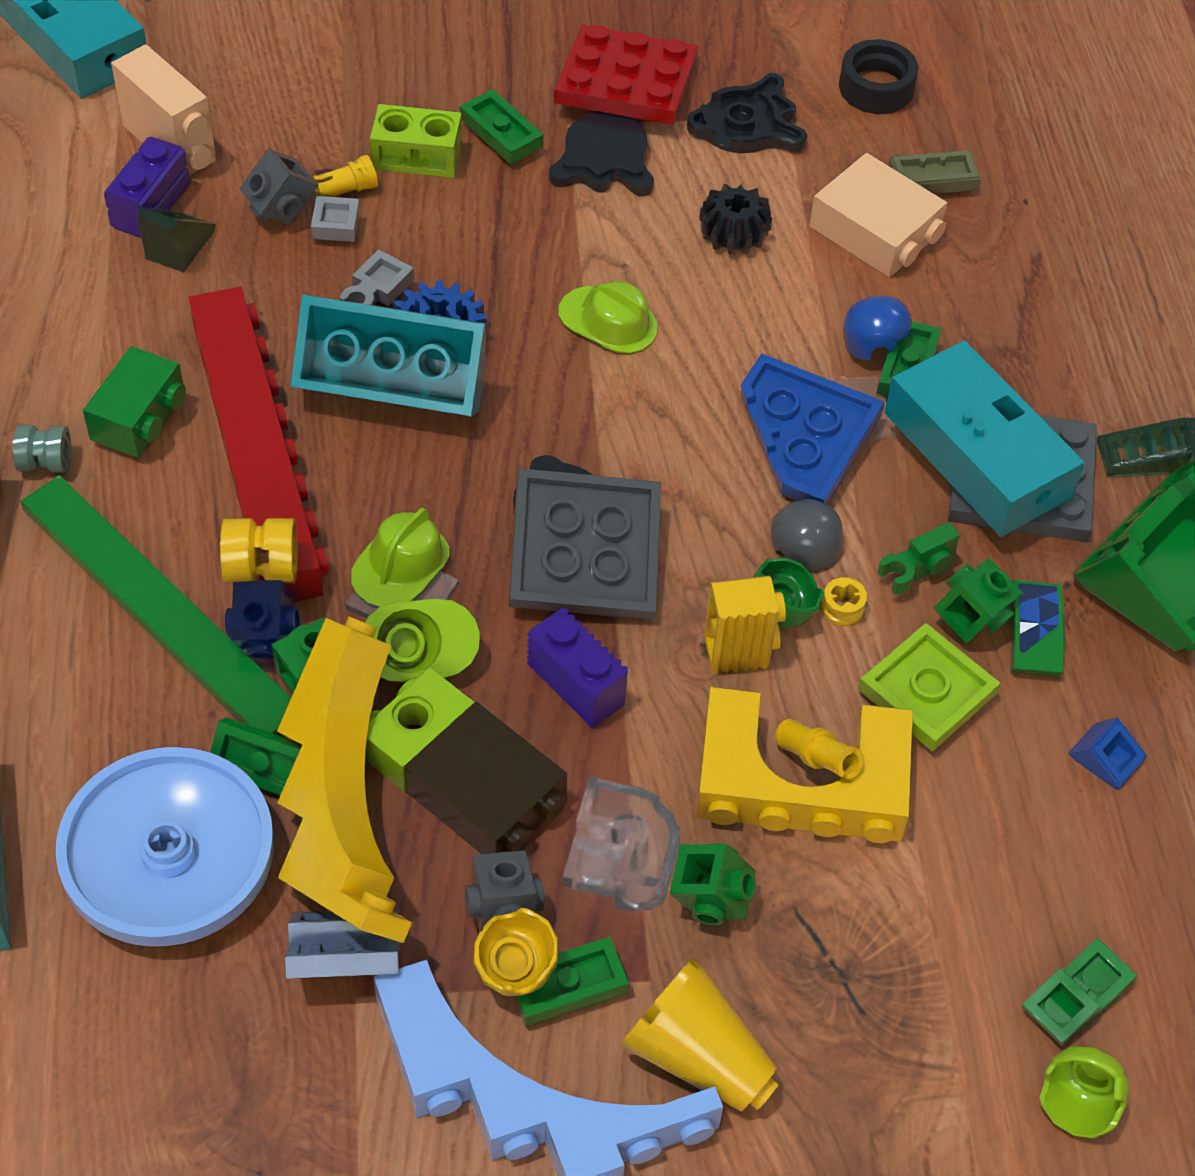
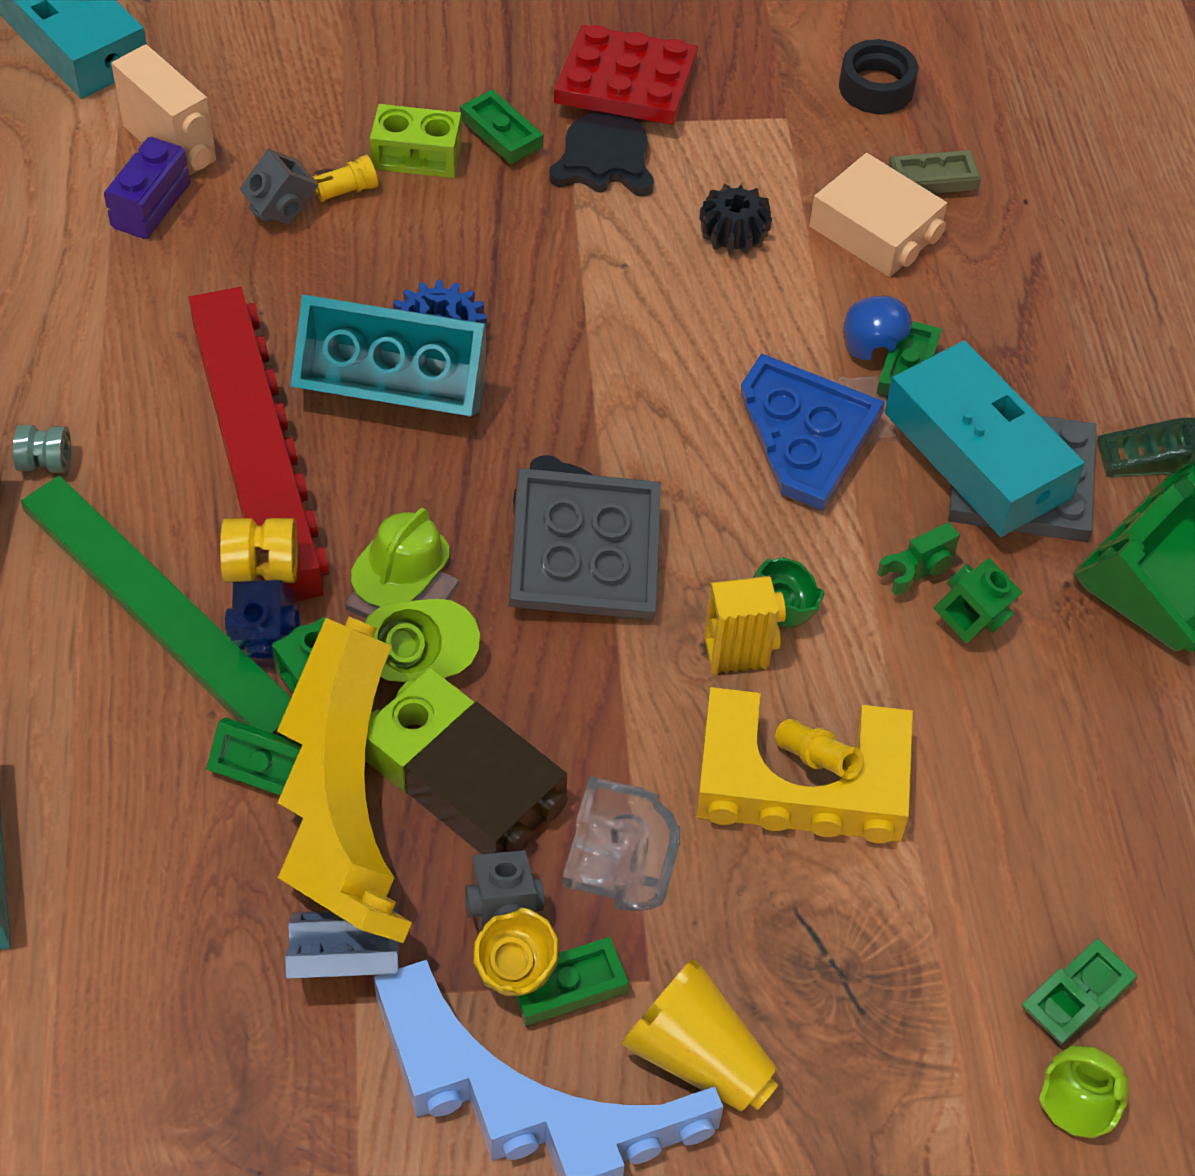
(134, 401): green brick -> none
(165, 846): light blue dish -> none
(172, 236): slope -> none
(335, 218): light grey plate -> none
(379, 279): light grey plate -> none
(577, 667): dark purple brick -> none
(611, 316): lime piece -> none
(713, 882): green brick -> none
(749, 118): black tile -> none
(808, 534): dark grey hair -> none
(838, 590): yellow bush -> none
(933, 681): lime plate -> none
(1037, 629): slope -> none
(1109, 752): blue slope -> none

